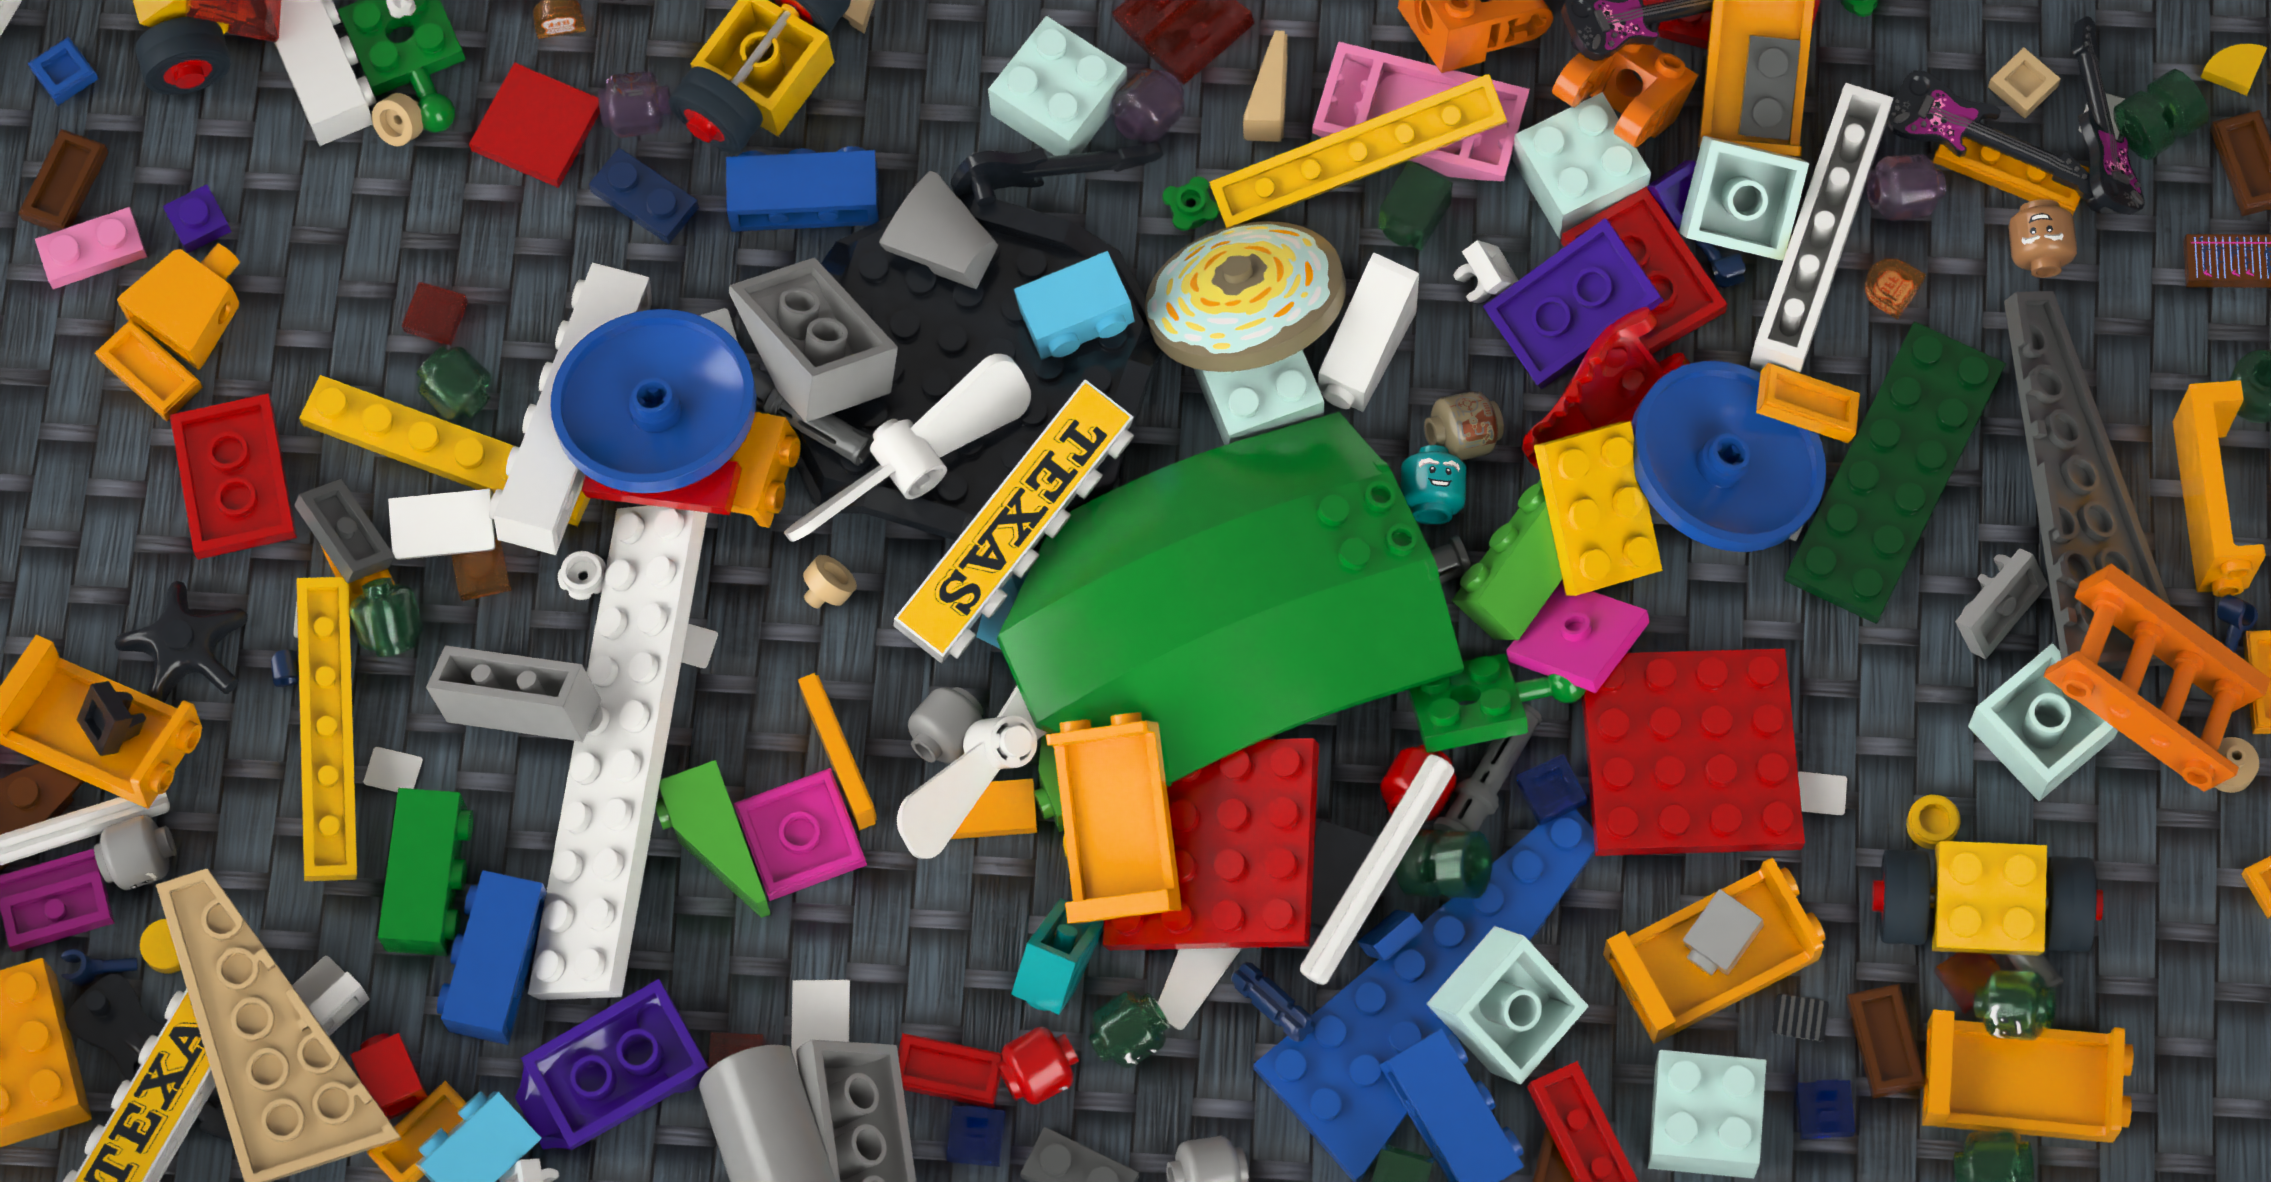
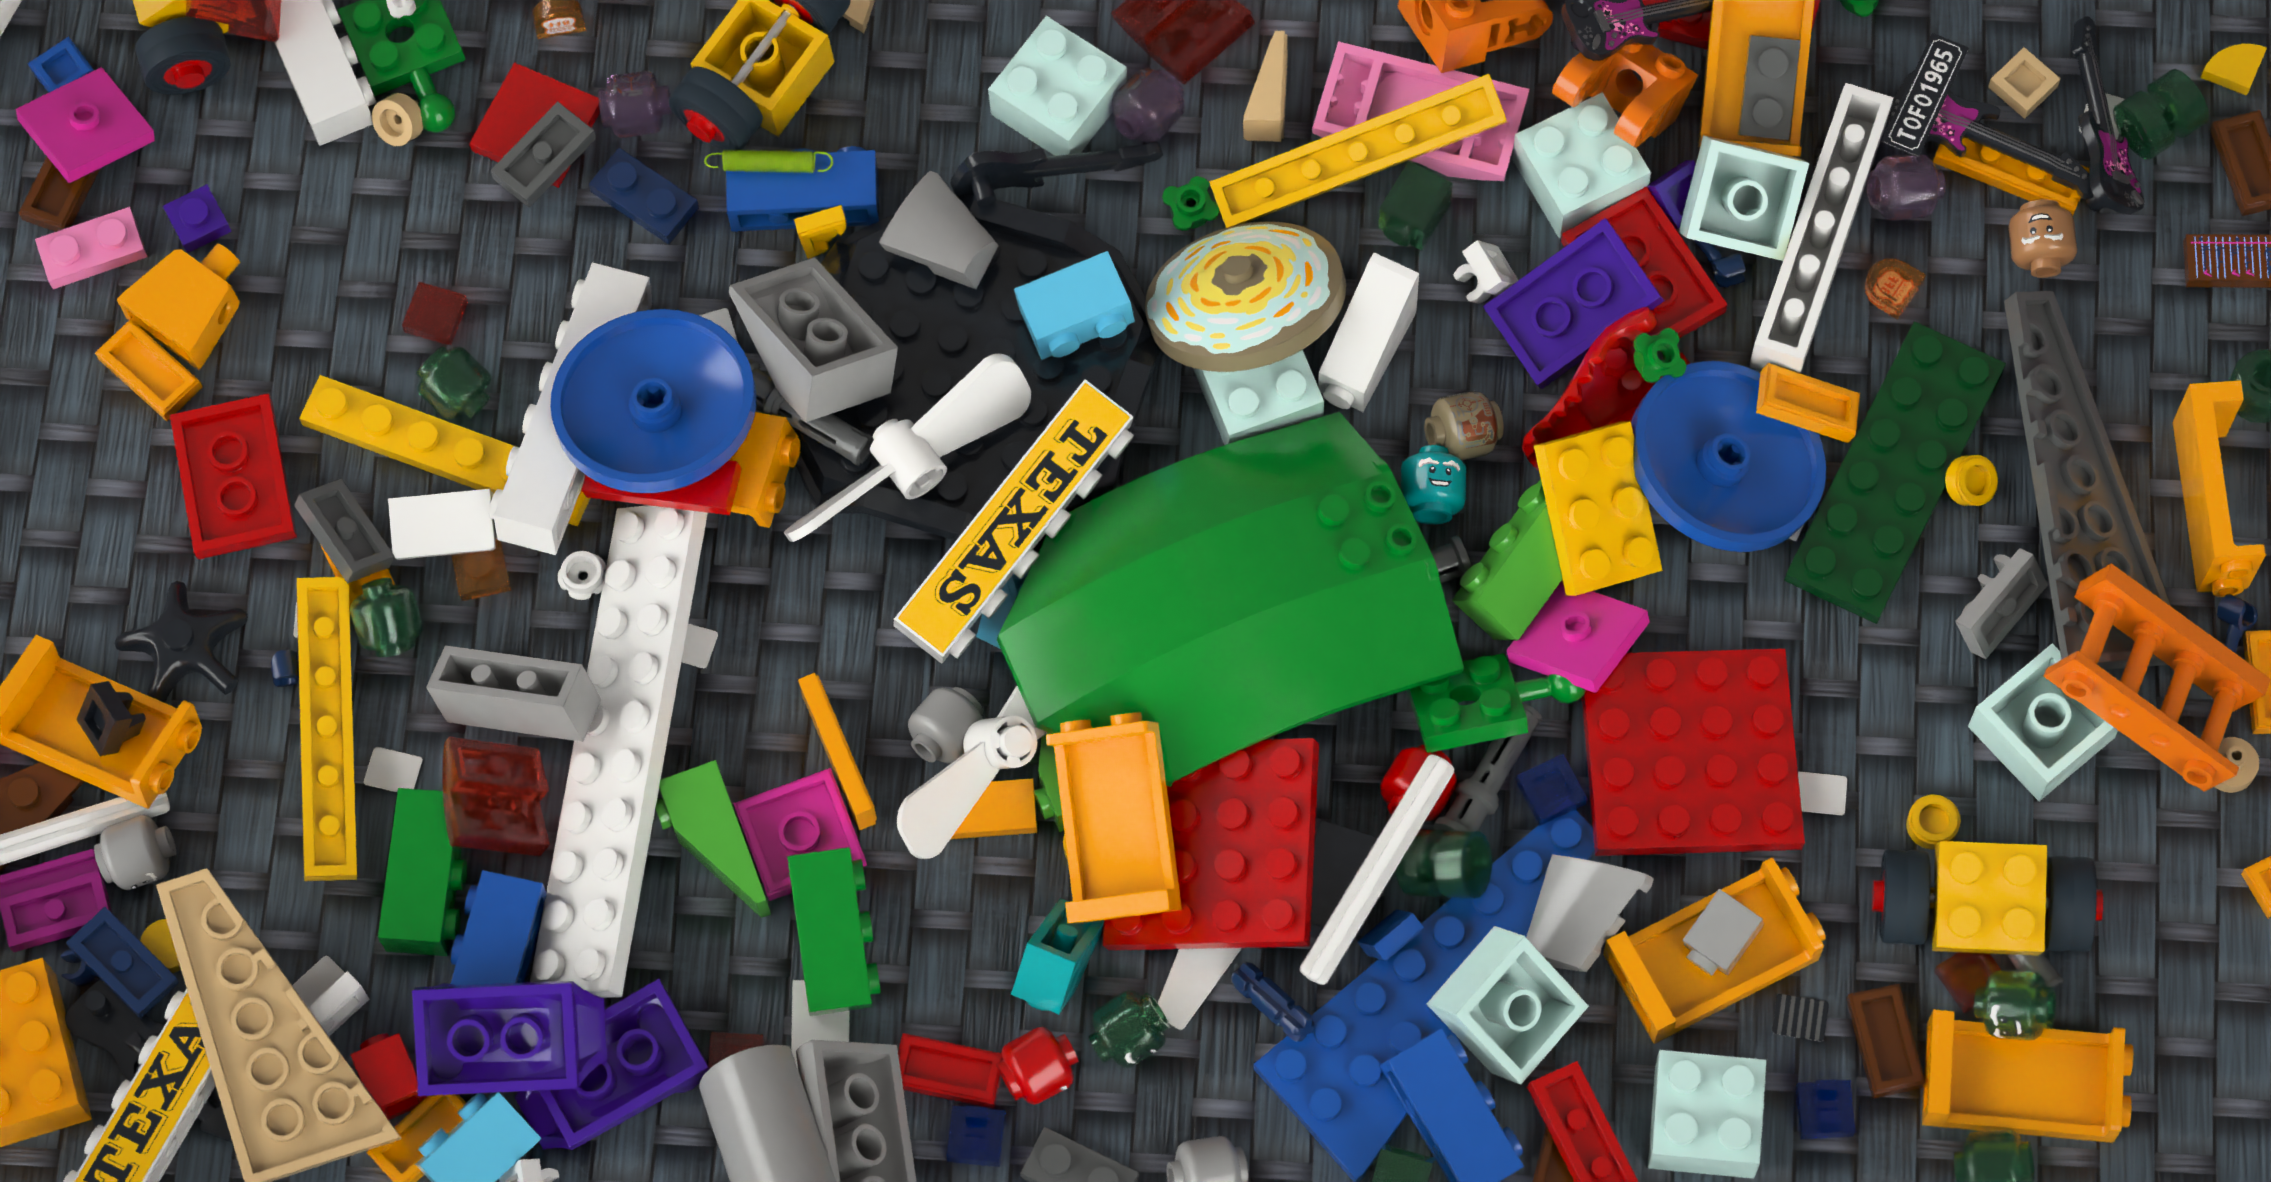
(85, 125): none -> dark pink plate
(122, 962): none -> dark blue plate
(494, 796): none -> clear red slope
(506, 1037): none -> dark purple slope
(543, 154): none -> dark grey plate
(769, 161): none -> lime piece
(819, 229): none -> yellow tile
(828, 582): tan tile -> none
(832, 931): none -> green brick
(1581, 909): none -> light grey slope
(1647, 360): none -> green plate
(1925, 94): none -> black sticker
(1971, 480): none -> yellow tile

